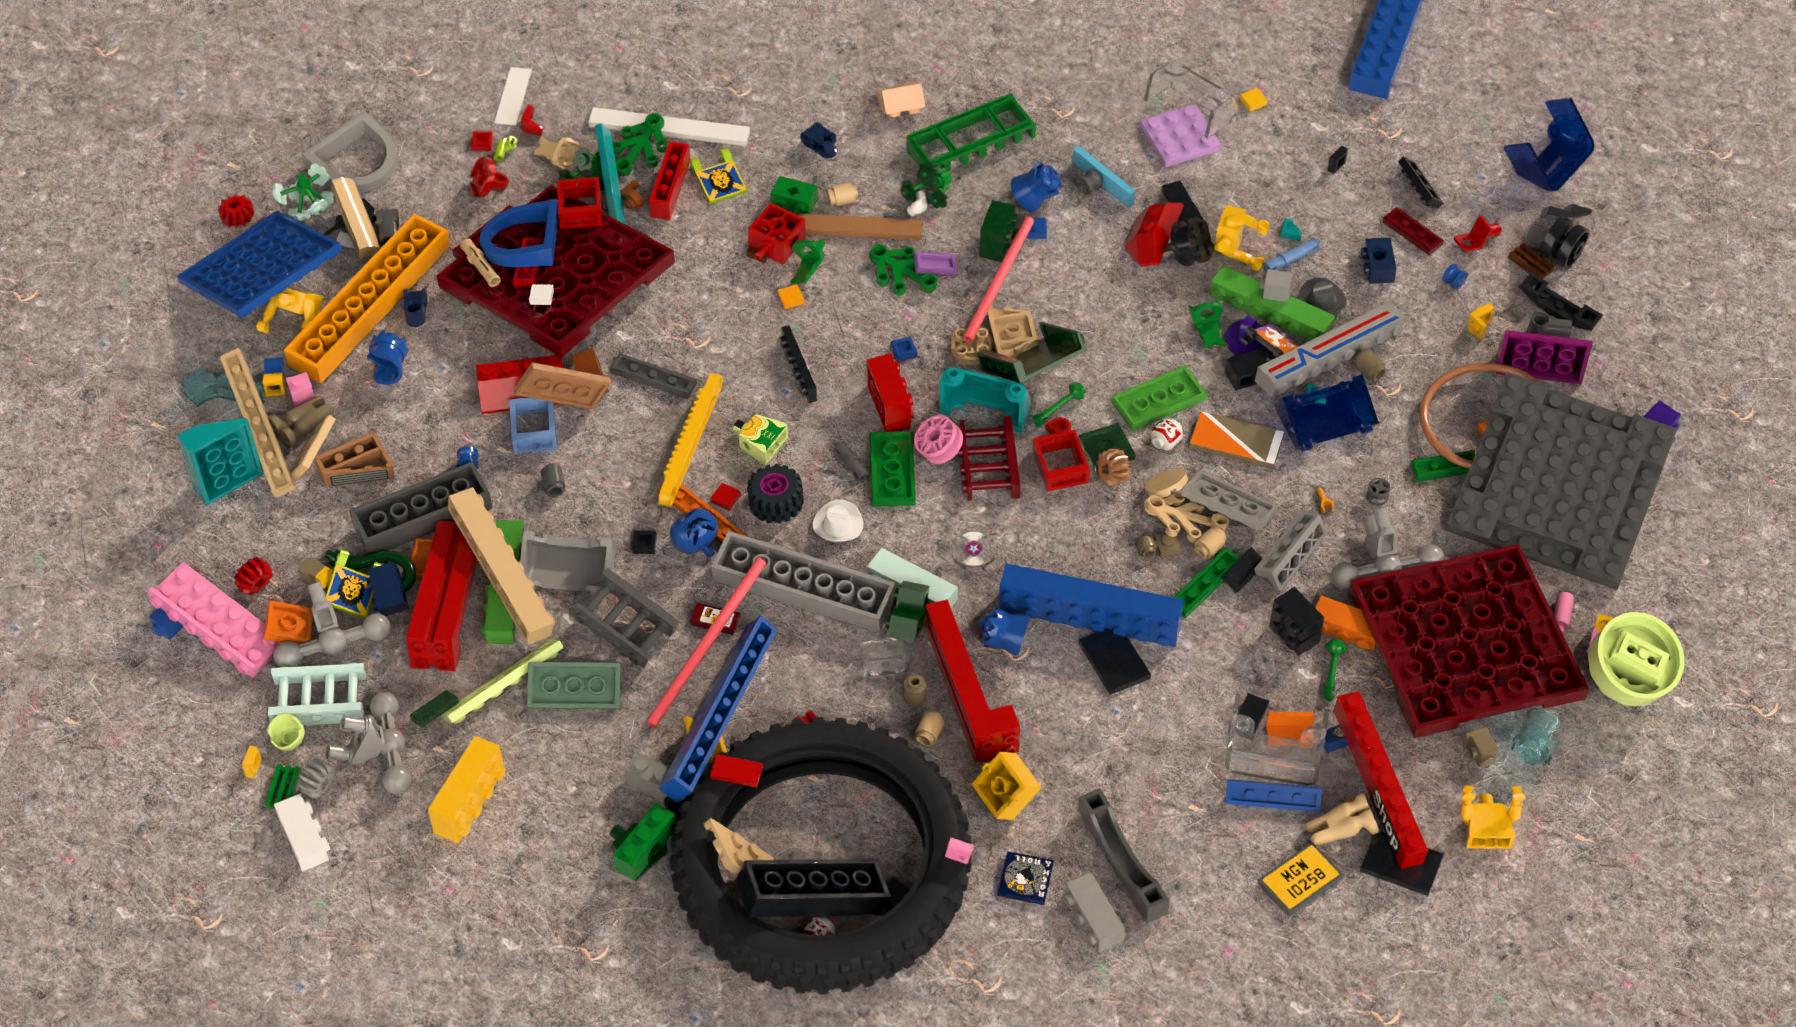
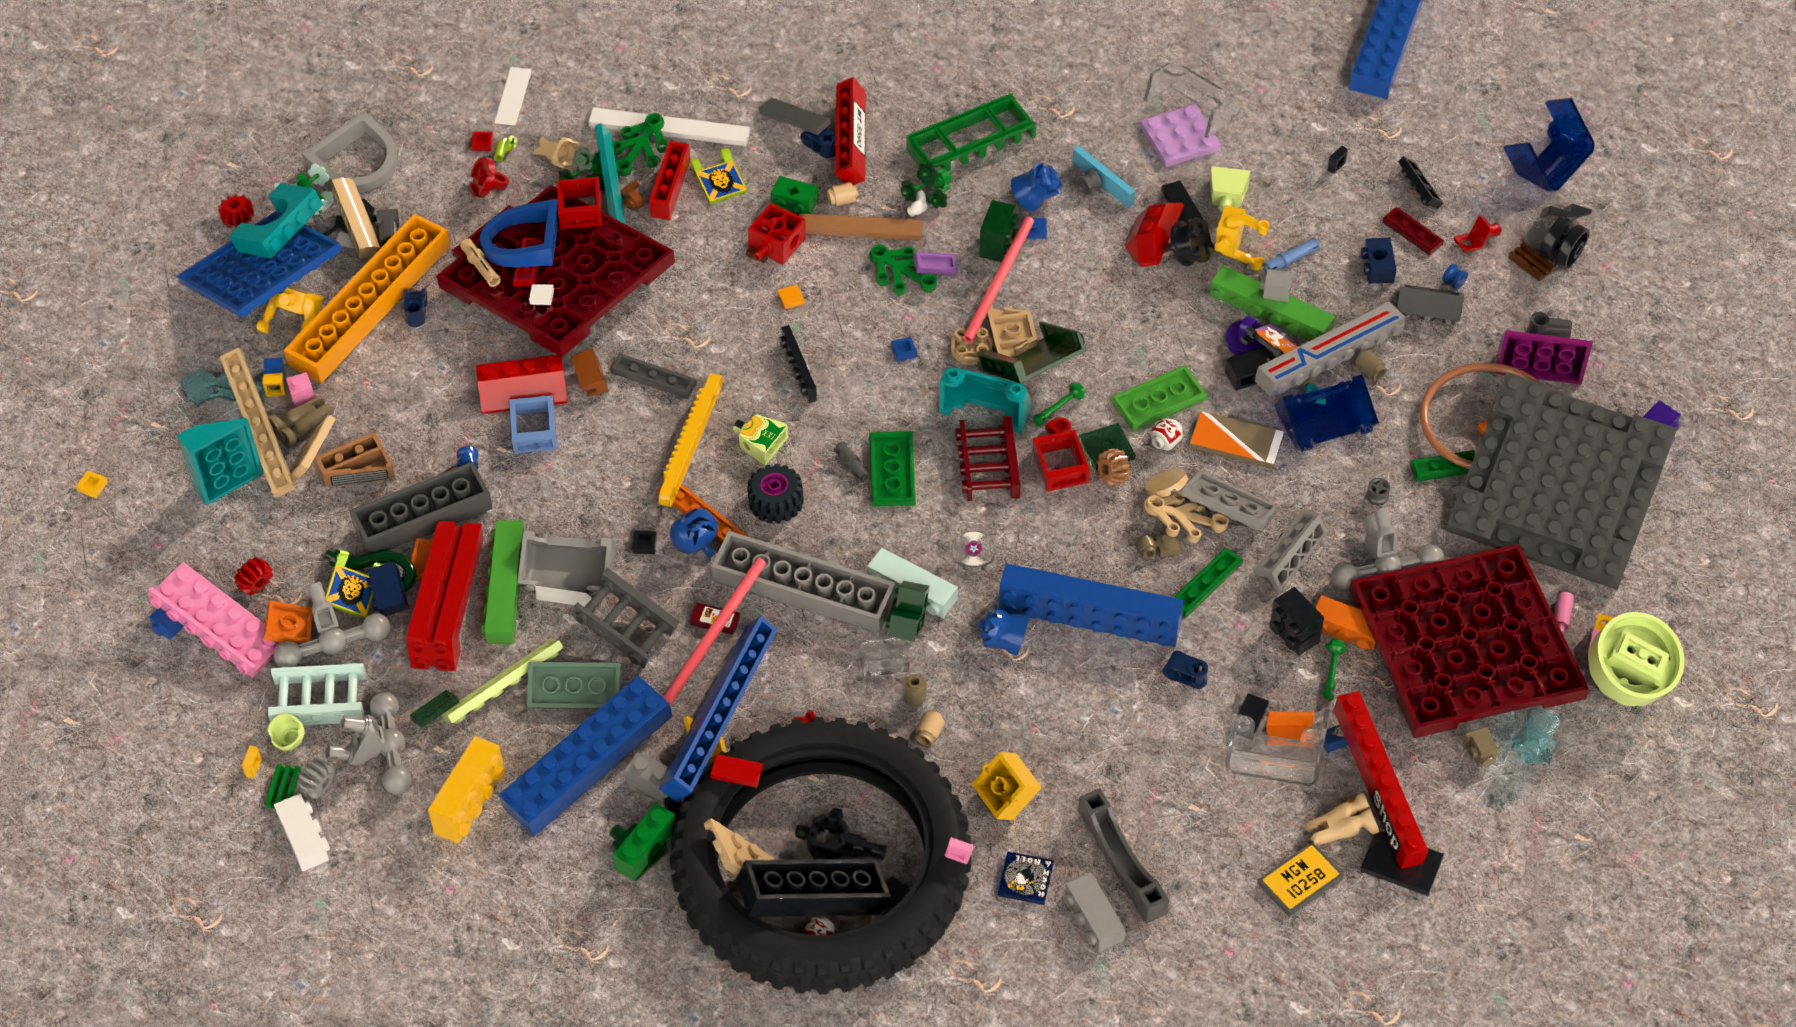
(91, 484): none -> yellow plate
(266, 240): none -> teal arch
(314, 572): dark tan leg -> none
(387, 353): blue hat -> none
(501, 566): tan brick -> none
(528, 125): red hair -> none
(553, 480): dark grey brick -> none
(562, 385): medium nougat tile -> none
(562, 596): none -> white sticker
(585, 755): none -> blue brick
(725, 496): red tile -> none
(794, 116): none -> dark grey tile
(810, 259): green hair -> none
(838, 521): white hat -> none
(848, 842): none -> black piece
(850, 131): none -> red brick
(889, 393): red brick -> none
(900, 99): light nougat slope -> none
(938, 439): bright pink wheel -> none
(984, 729): red brick -> none
(1114, 660): black tile -> none
(1184, 668): none -> dark blue piece
(1208, 323): green hair -> none
(1210, 543): tan brick -> none
(1228, 186): none -> yellowish green torso
(1242, 570): black tile -> none
(1253, 99): yellow tile -> none
(1273, 795): blue plate -> none
(1290, 230): teal tile -> none
(1323, 295): dark grey hat -> none
(1324, 502): light orange hand -> none
(1430, 303): none -> dark grey slope
(1479, 319): yellow bracket -> none
(1490, 822): yellow torso -> none
(1557, 306): black slope -> none

